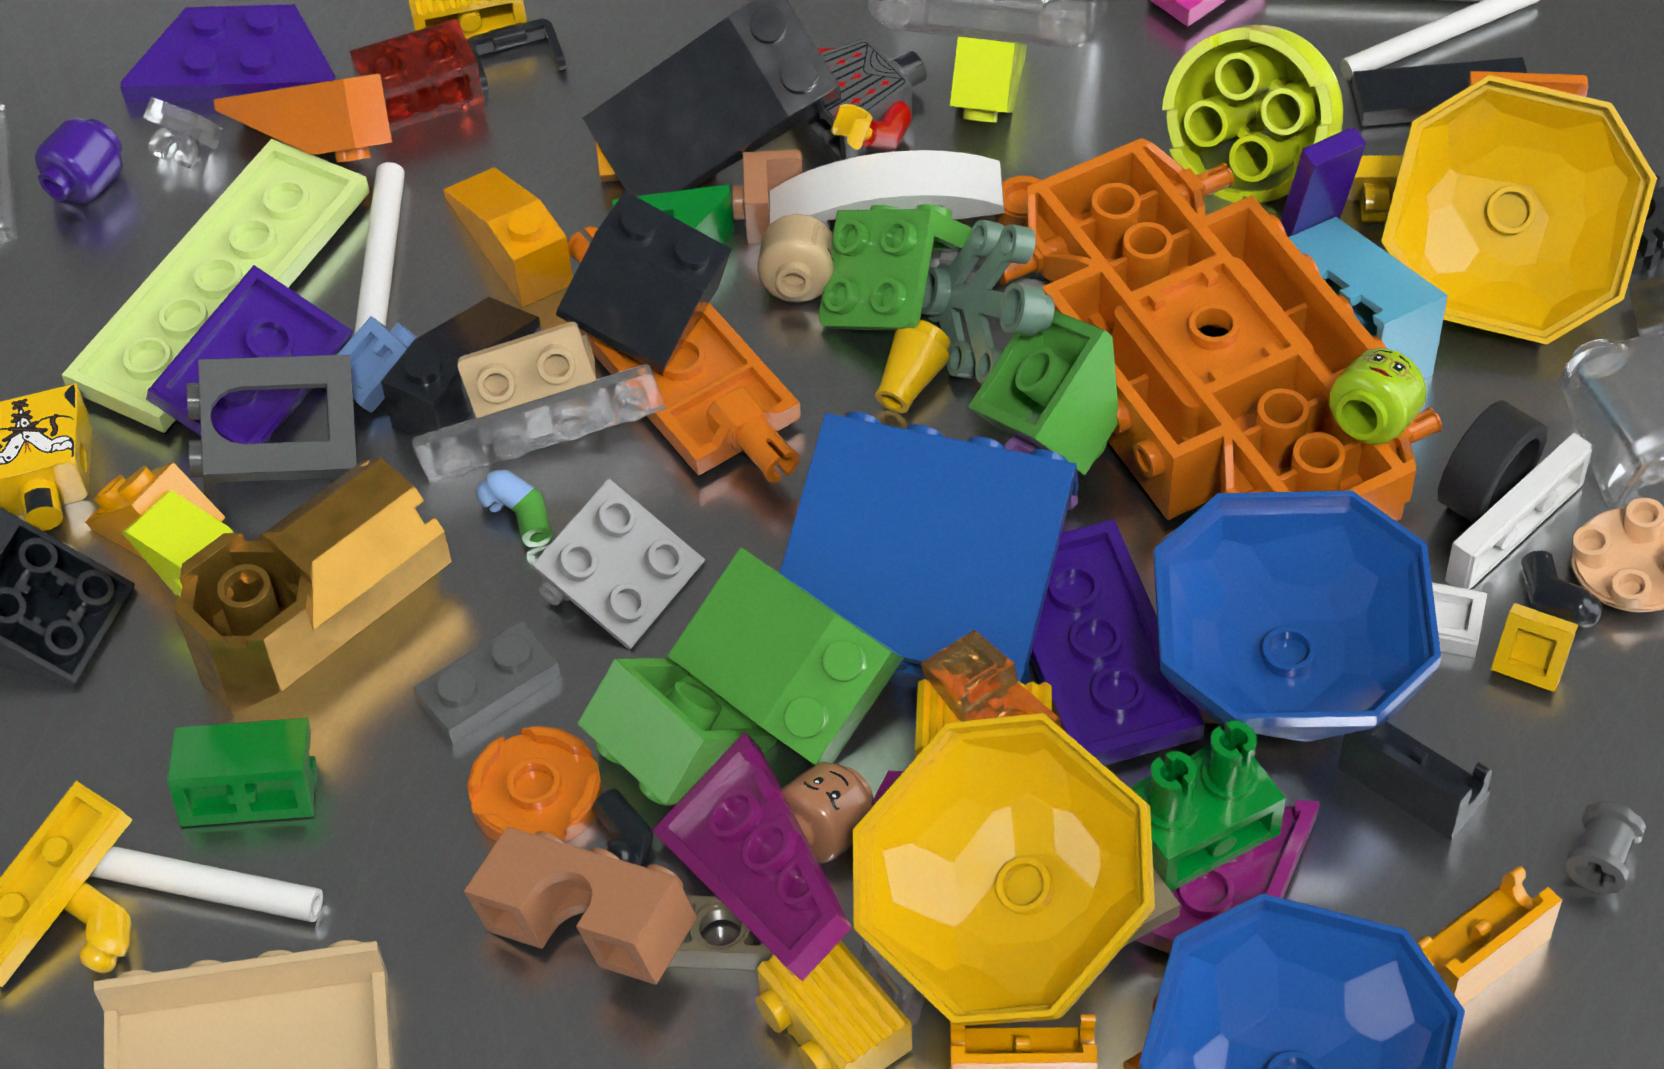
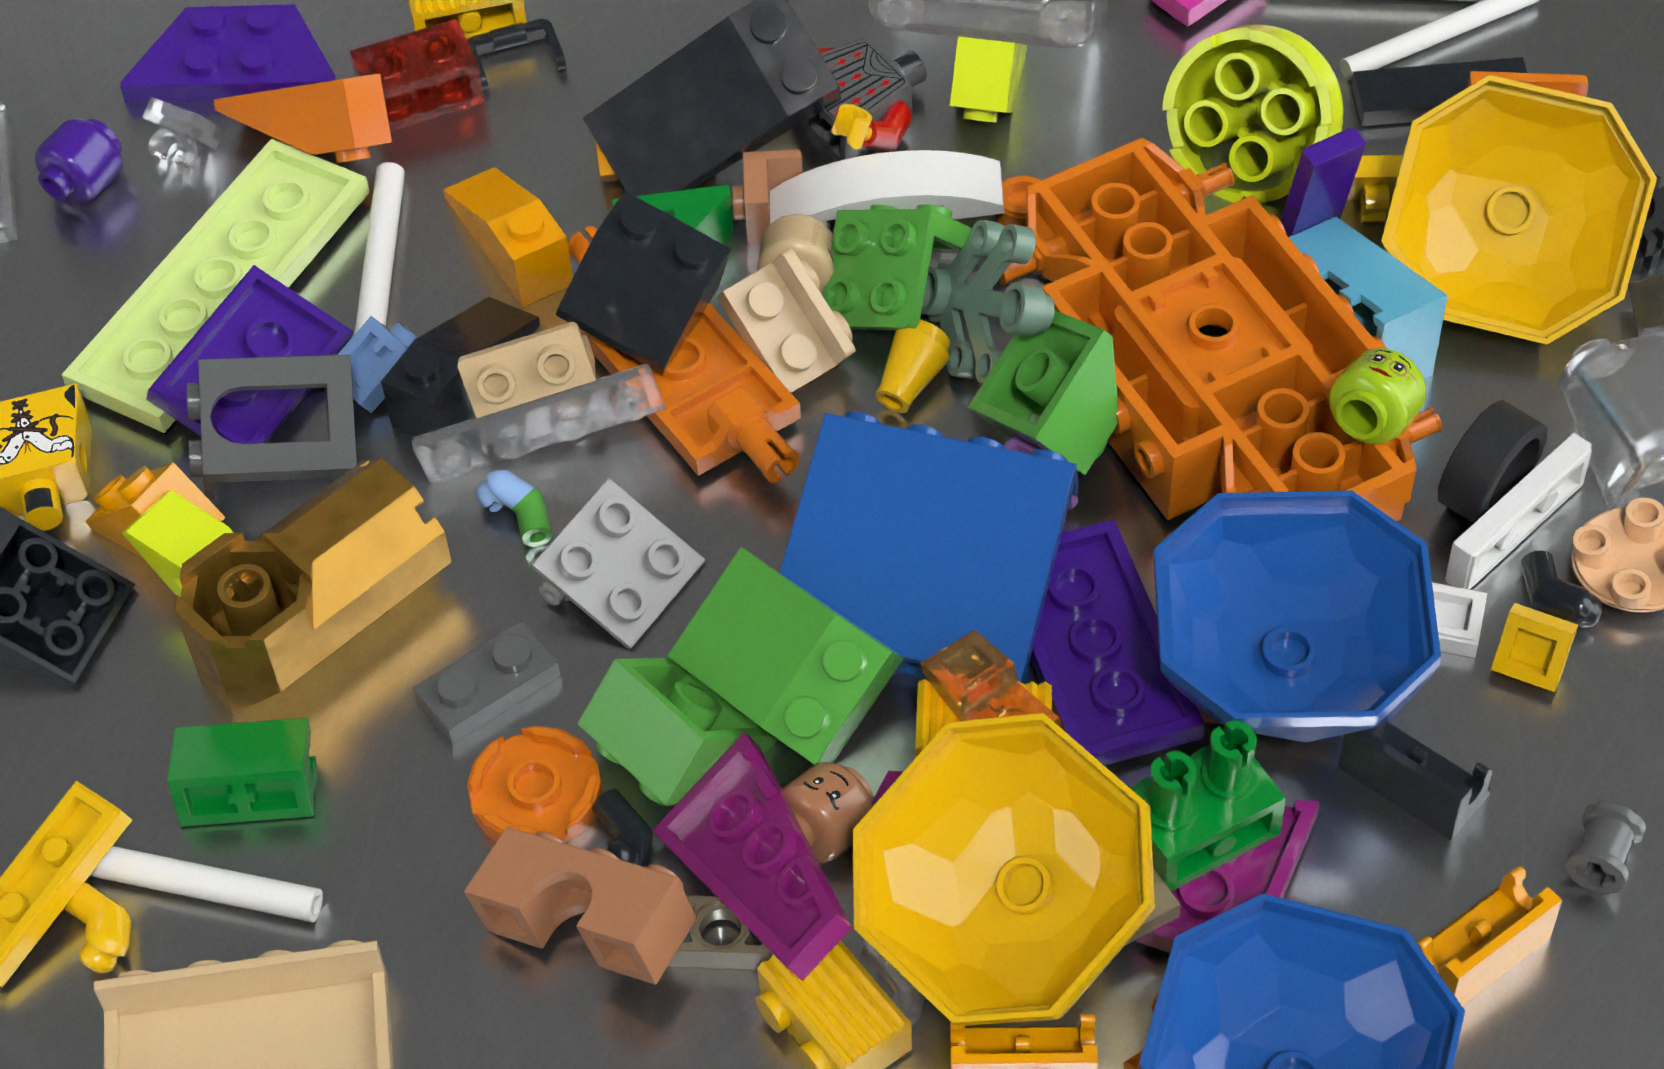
(789, 321): none -> tan bracket

